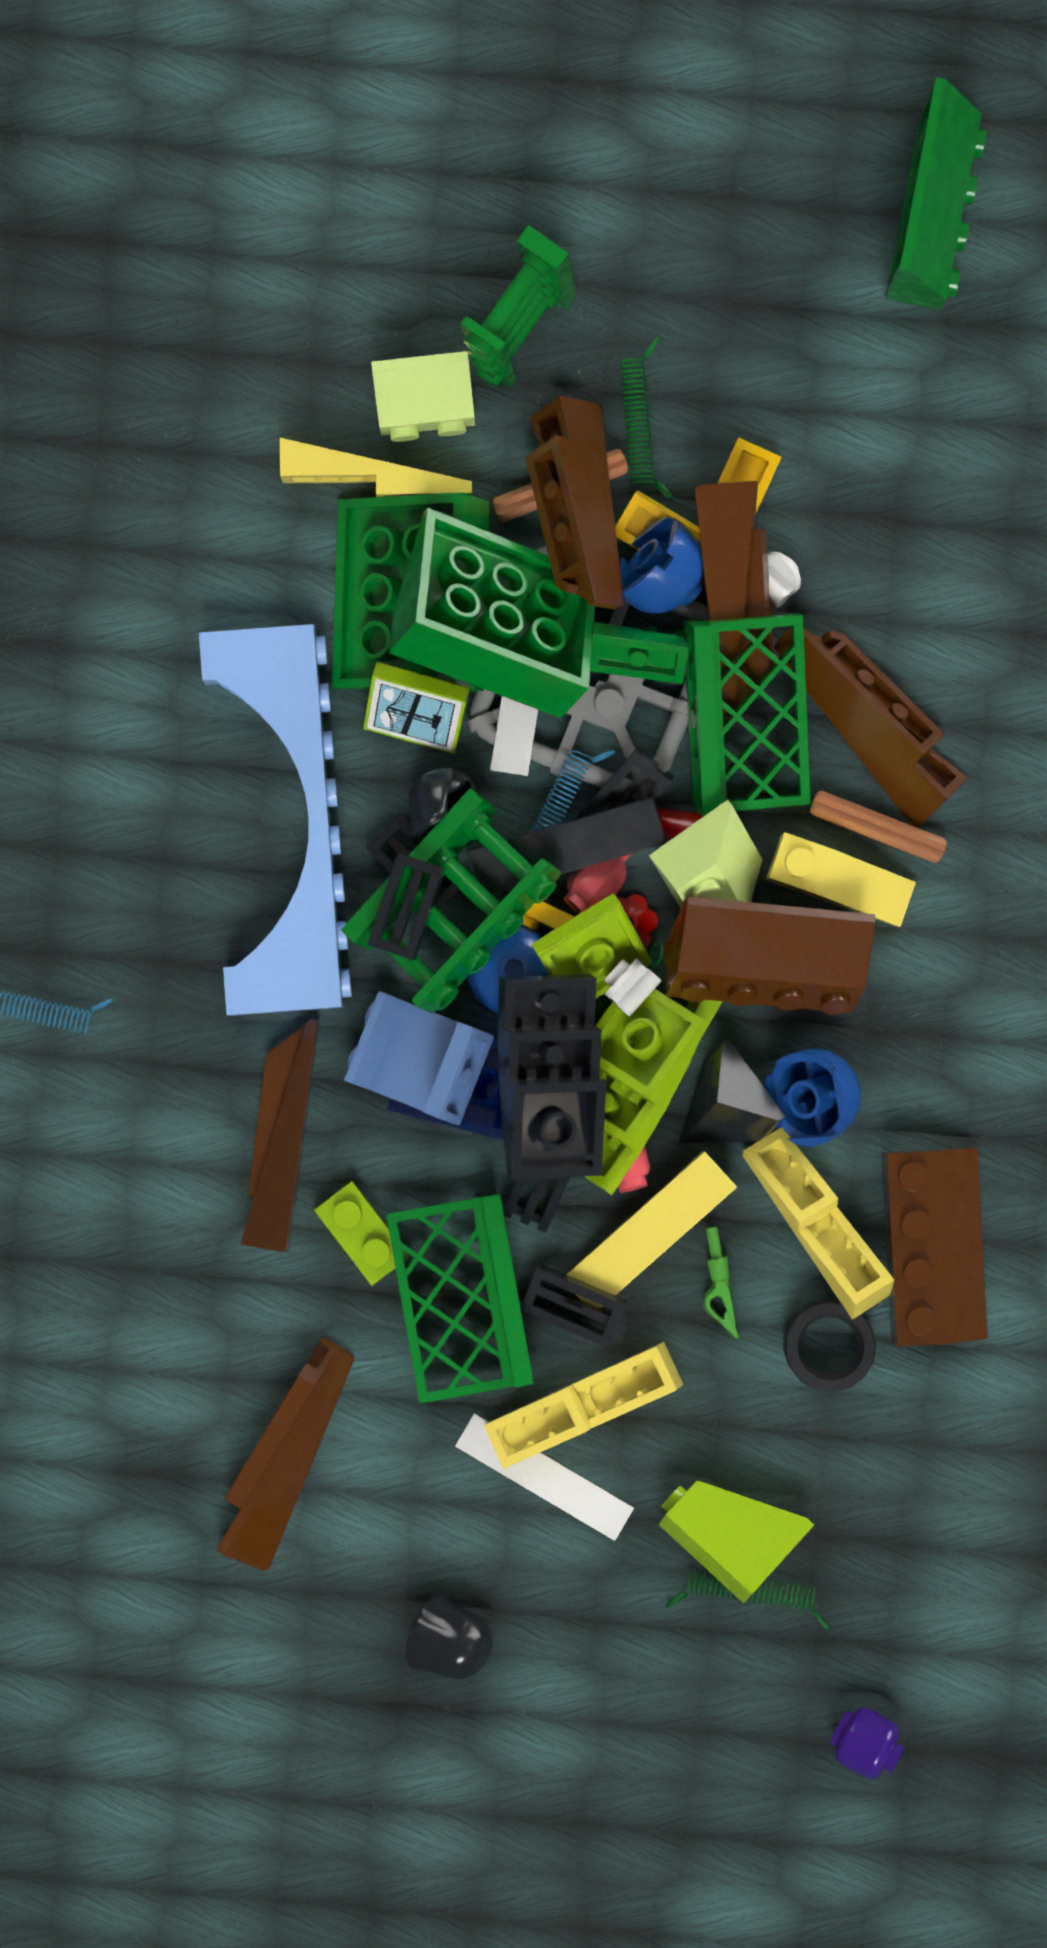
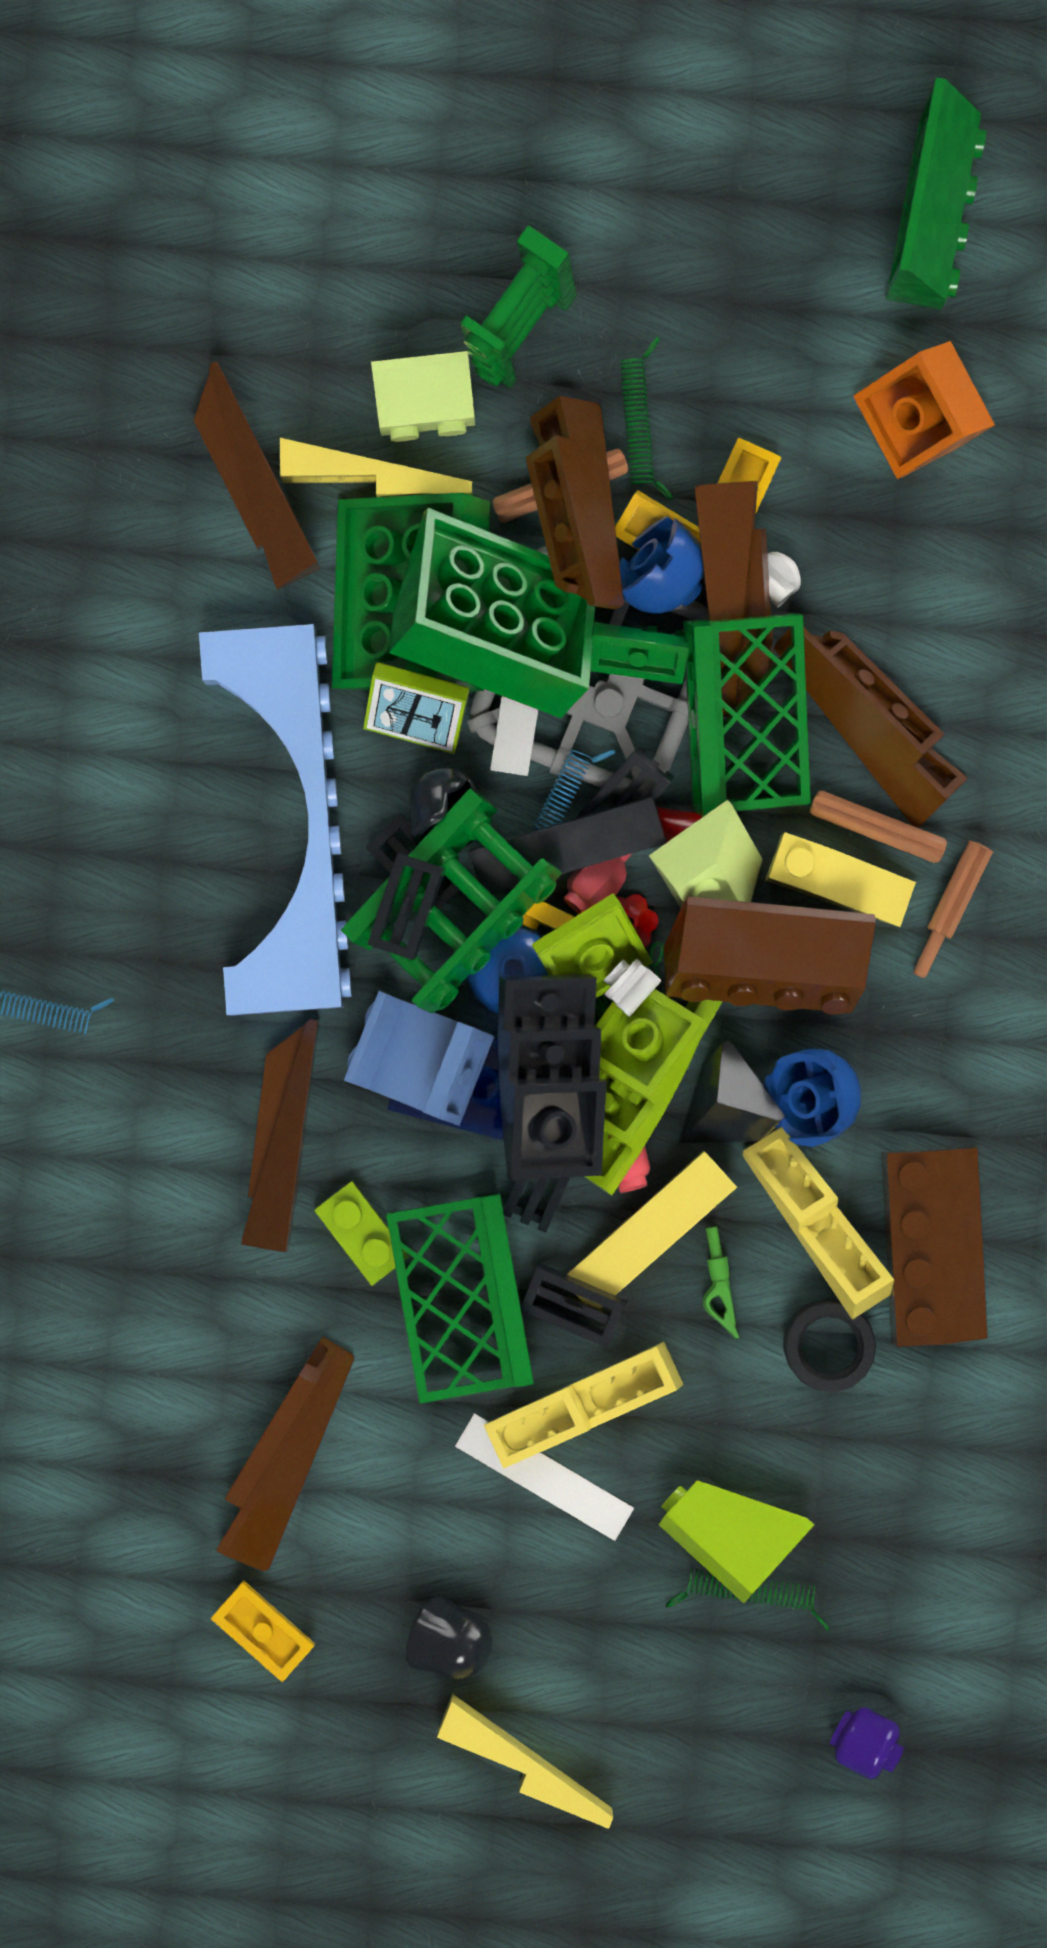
(252, 482): none -> reddish brown wedge
(262, 1631): none -> yellow plate
(540, 1779): none -> light yellow slope
(923, 409): none -> orange slope
(953, 902): none -> nougat axle

